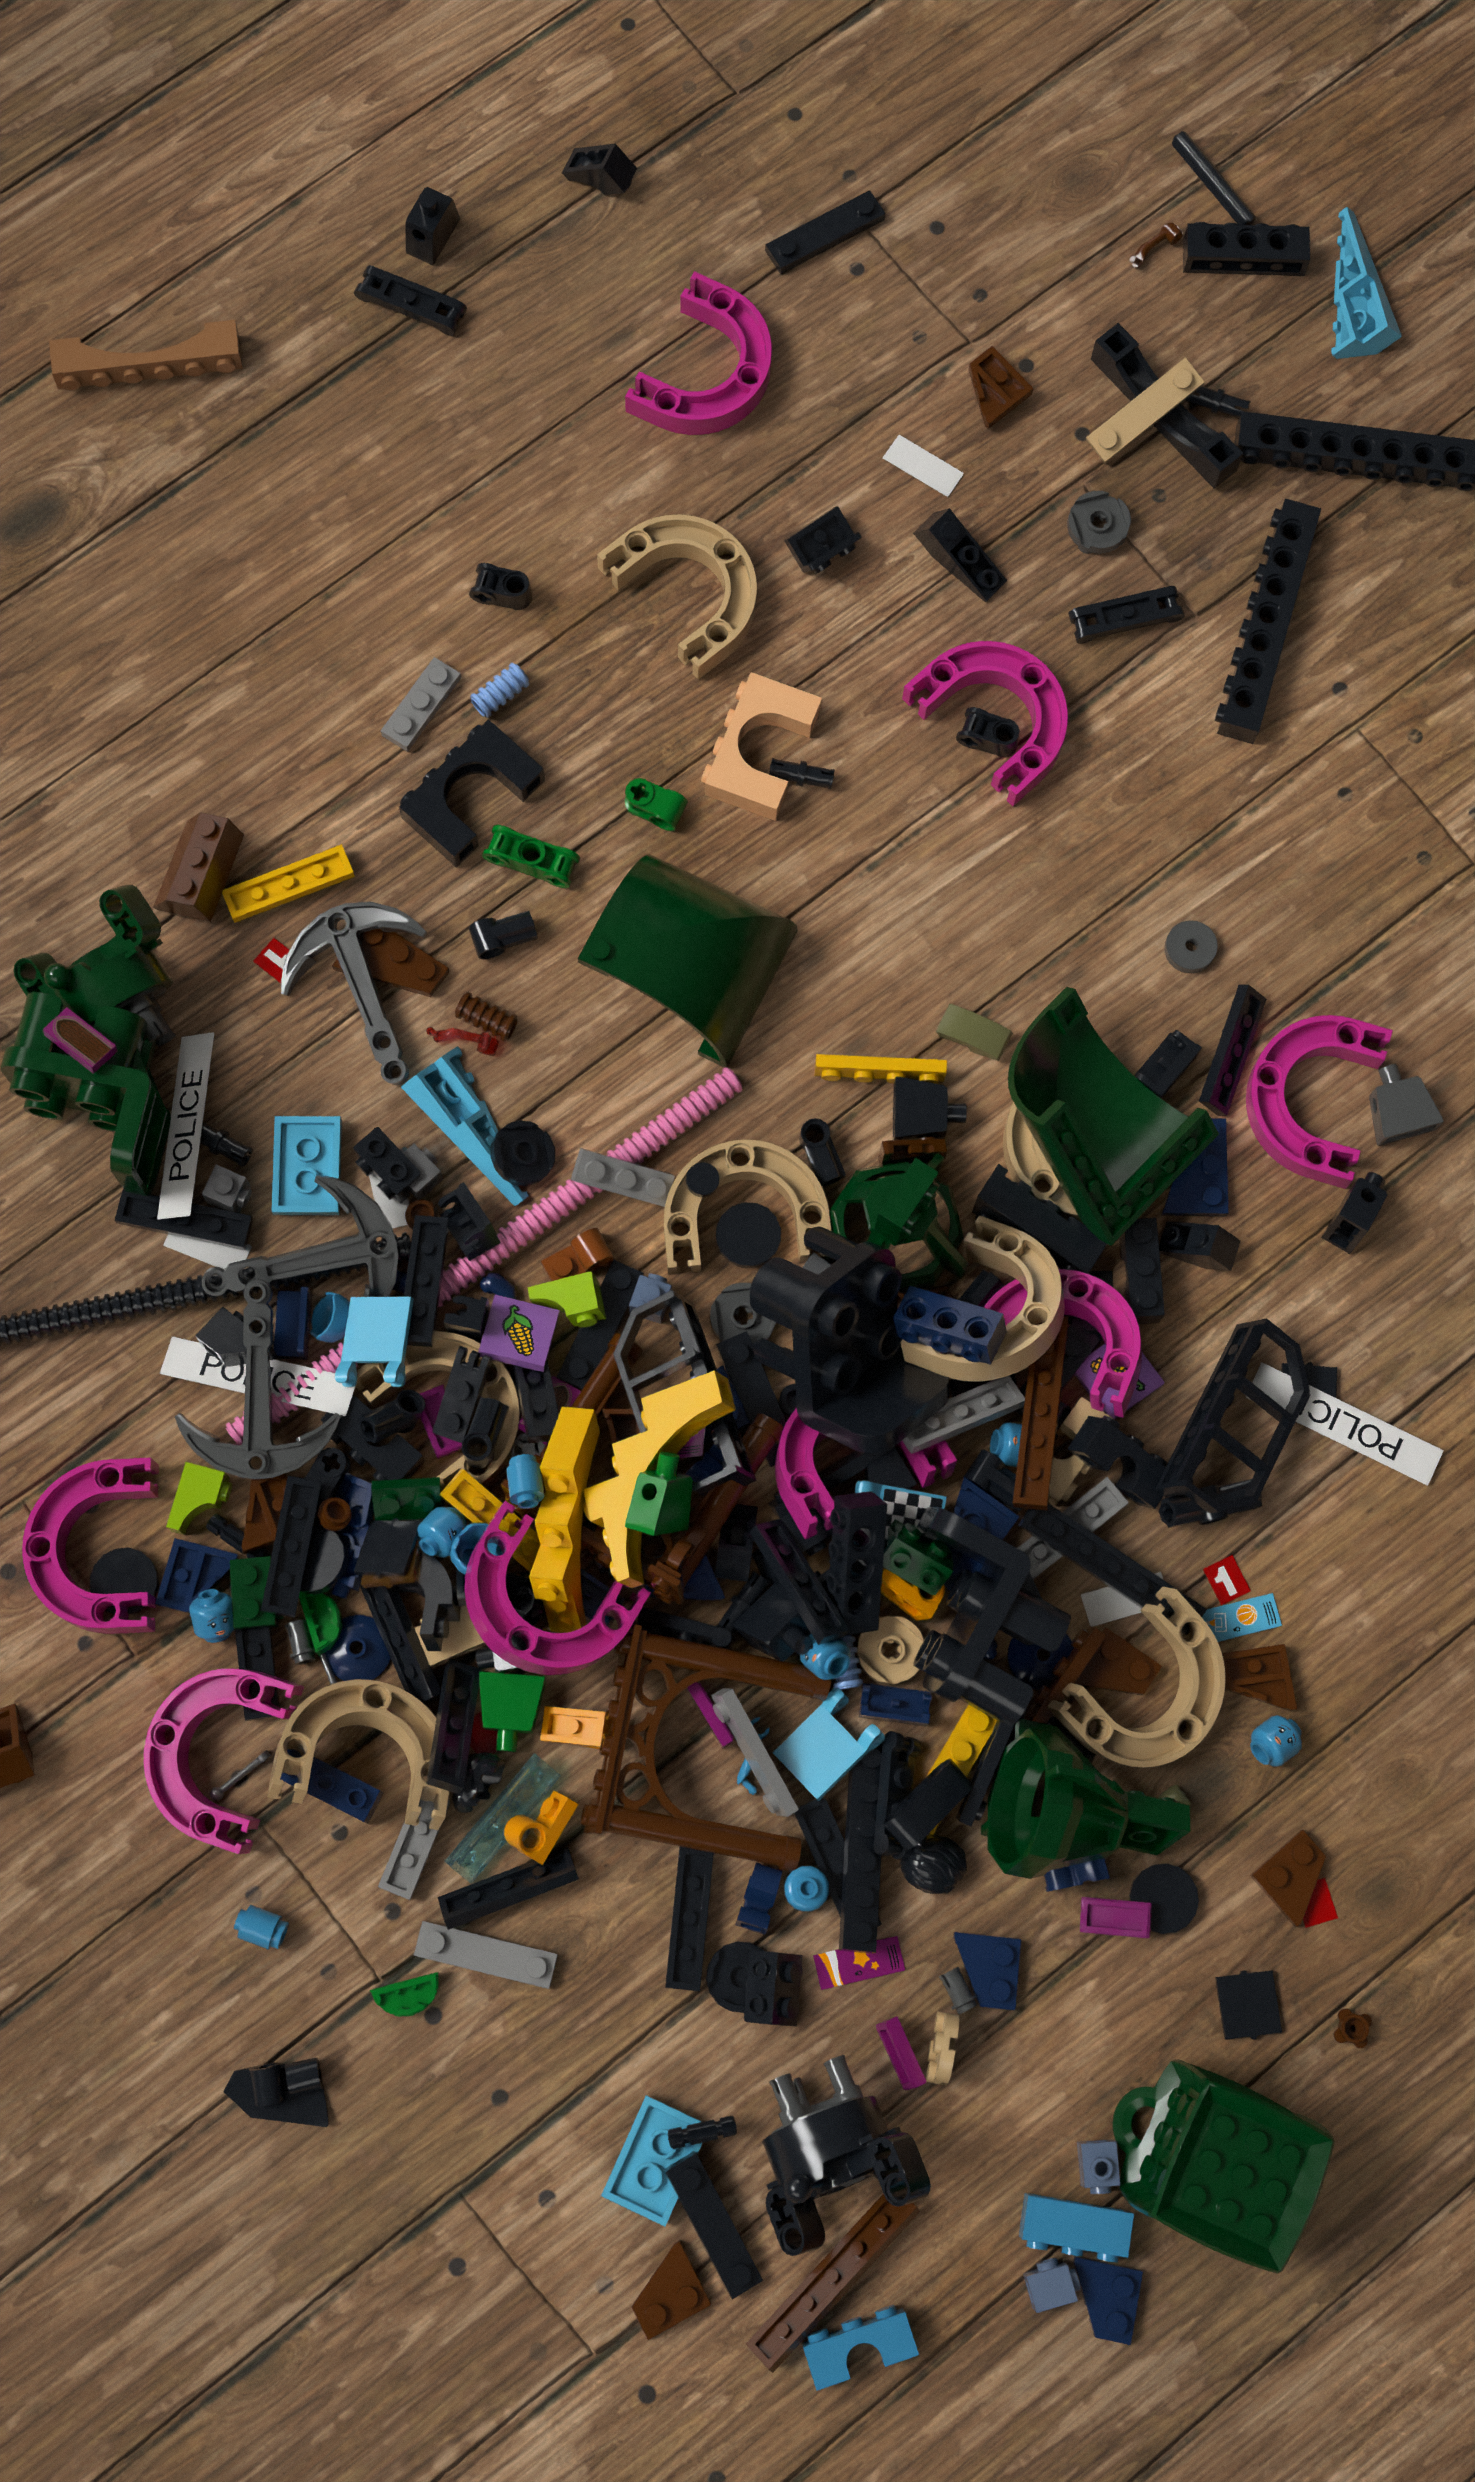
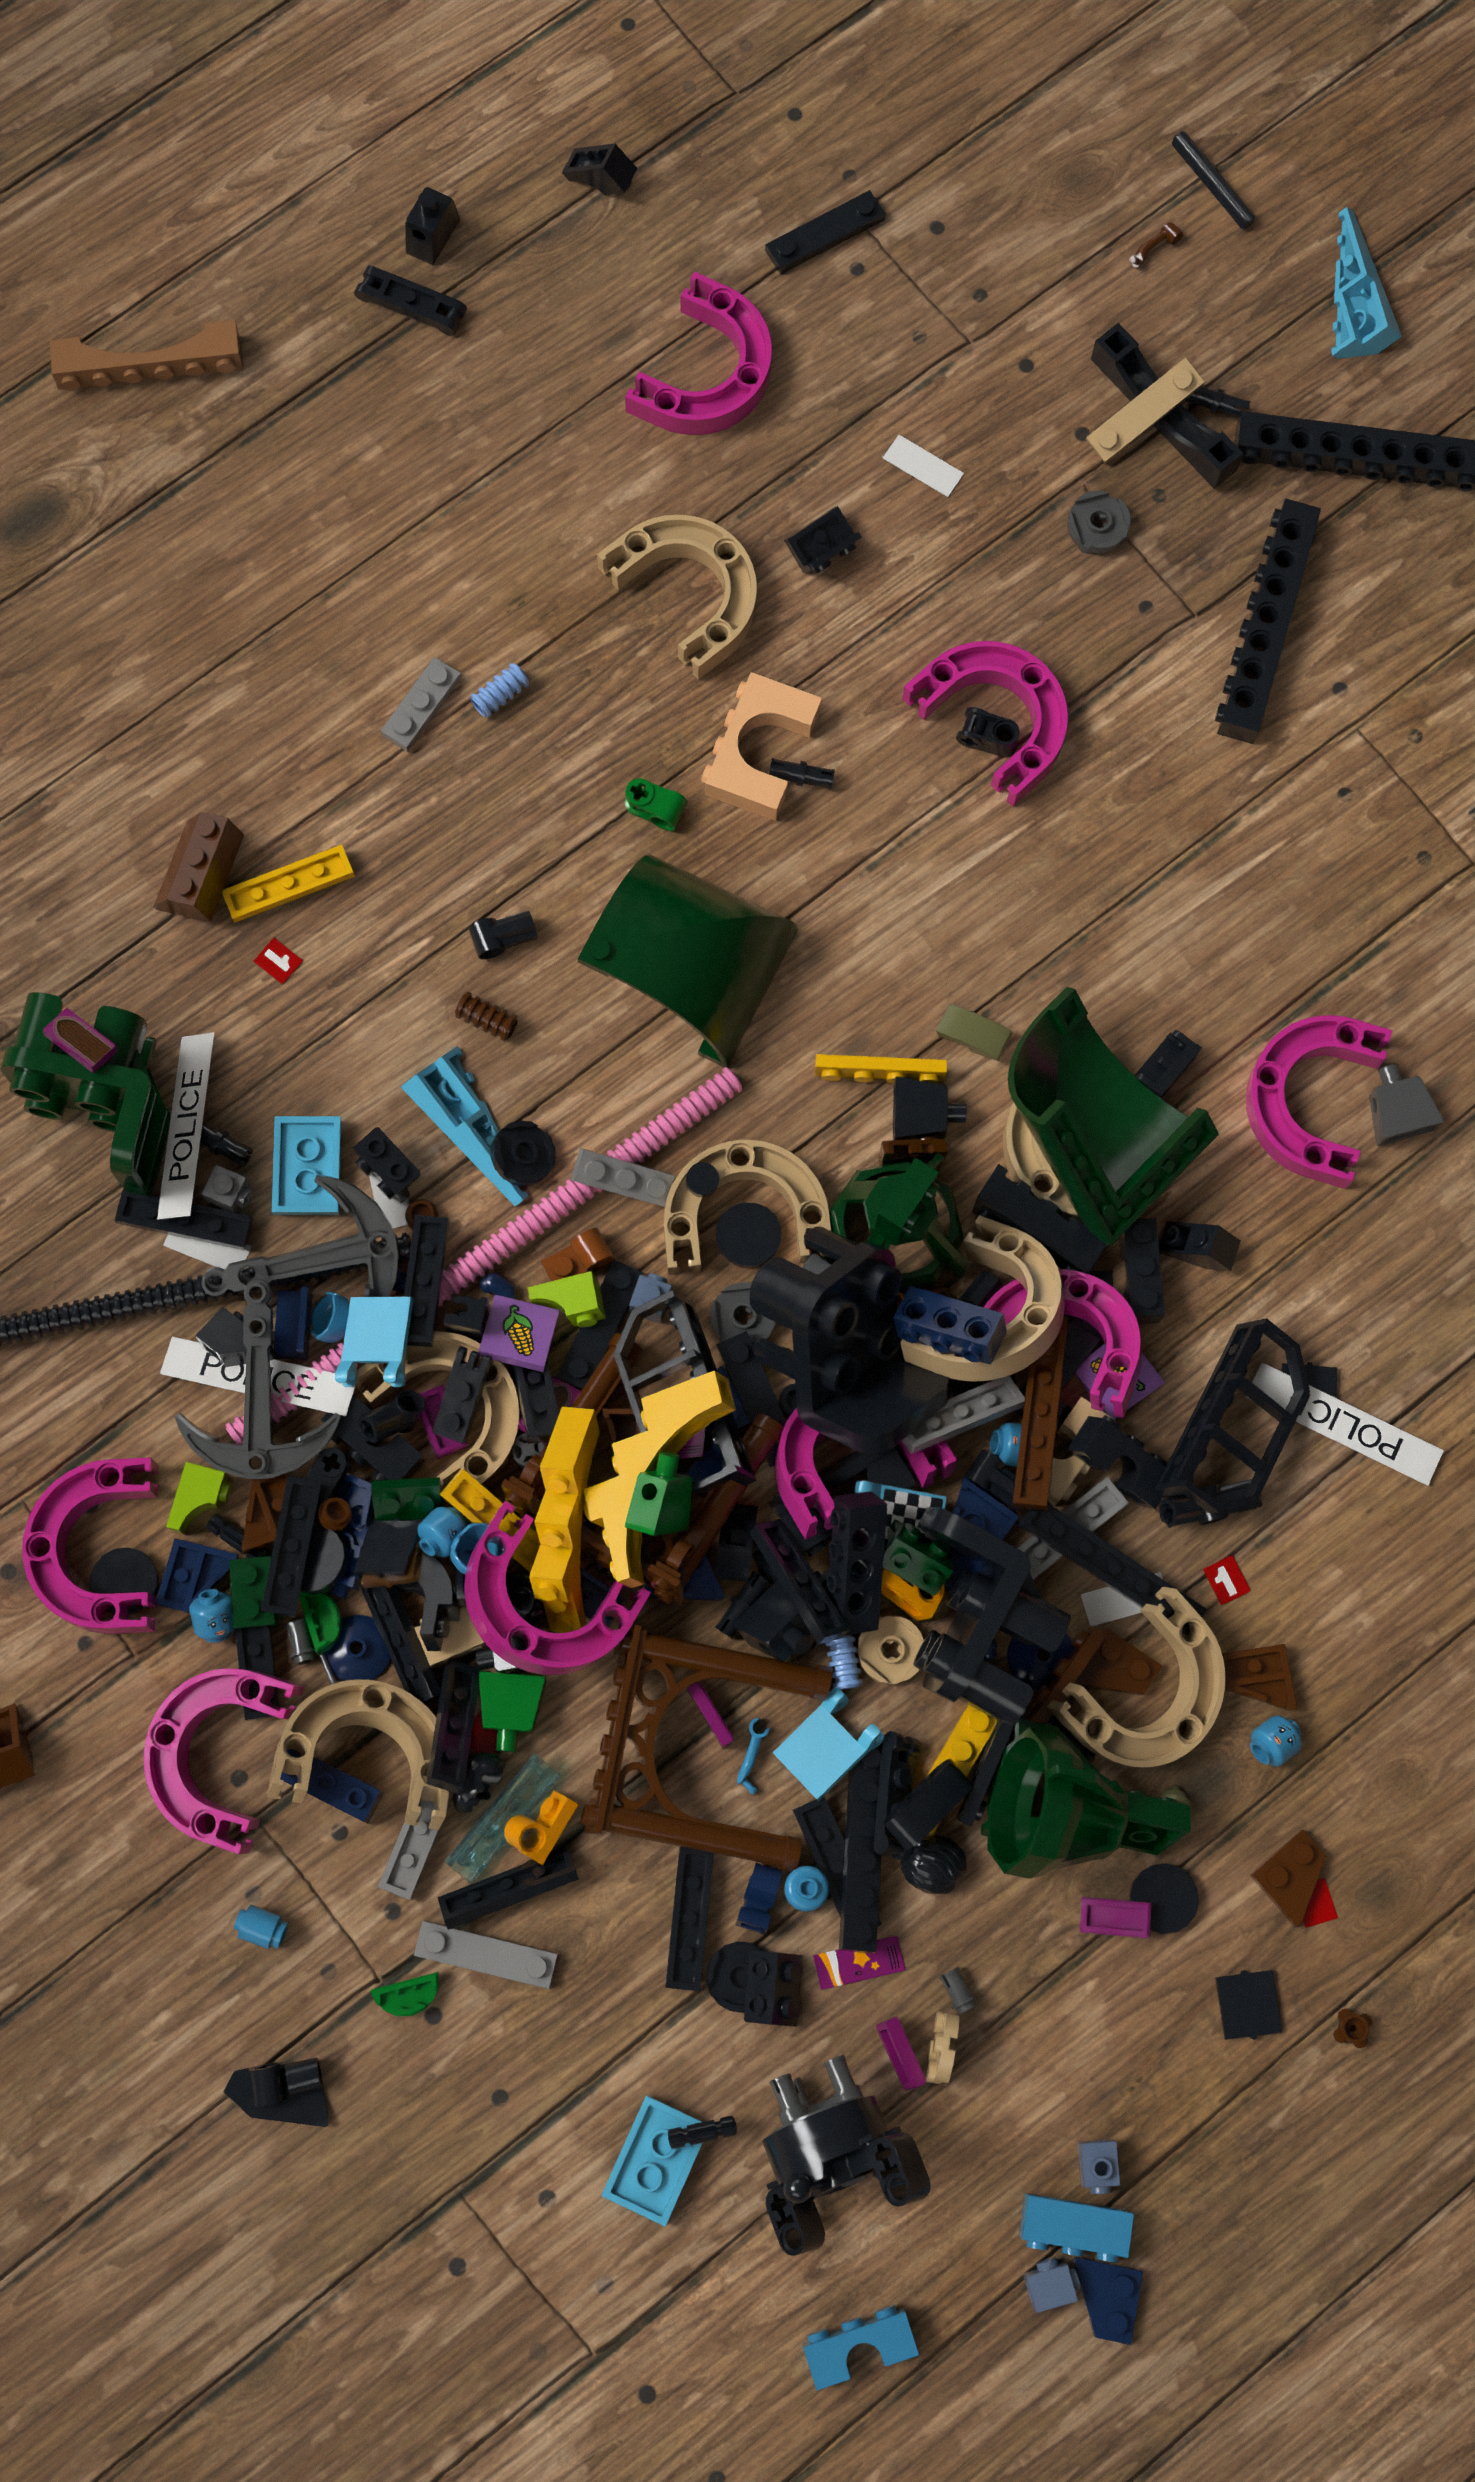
(116, 974): dark green piece -> none
(218, 1792): flat silver hinge -> none
(350, 953): dark grey piece -> none
(400, 963): reddish brown wing -> none
(425, 1163): flat silver brick -> none
(468, 1223): black hinge -> none
(484, 1430): black piece -> none
(485, 752): black arch -> none
(486, 1044): clear red piece -> none
(495, 584): black piece -> none
(525, 1481): dark azure brick -> none
(546, 867): green piece -> none
(574, 1726): light orange plate -> none
(670, 2294): reddish brown wing -> none
(682, 1628): black plate -> none
(713, 2225): black plate -> none
(729, 1710): light grey plate -> none
(823, 1154): black piece -> none
(827, 1659): dark azure head -> none
(830, 2281): reddish brown plate -> none
(895, 1704): dark blue hinge -> none
(959, 553): black slope -> none
(991, 1967): dark blue wing -> none
(997, 386): reddish brown wing -> none
(1076, 1875): dark blue leg -> none
(1126, 613): black plate -> none
(1194, 933): dark grey piece -> none
(1204, 1183): dark blue wing -> none
(1223, 2164): dark green piece -> none
(1232, 258): black brick -> none
(1232, 1050): black plate -> none
(1243, 1617): medium azure sticker -> none
(1356, 1212): black torso -> none

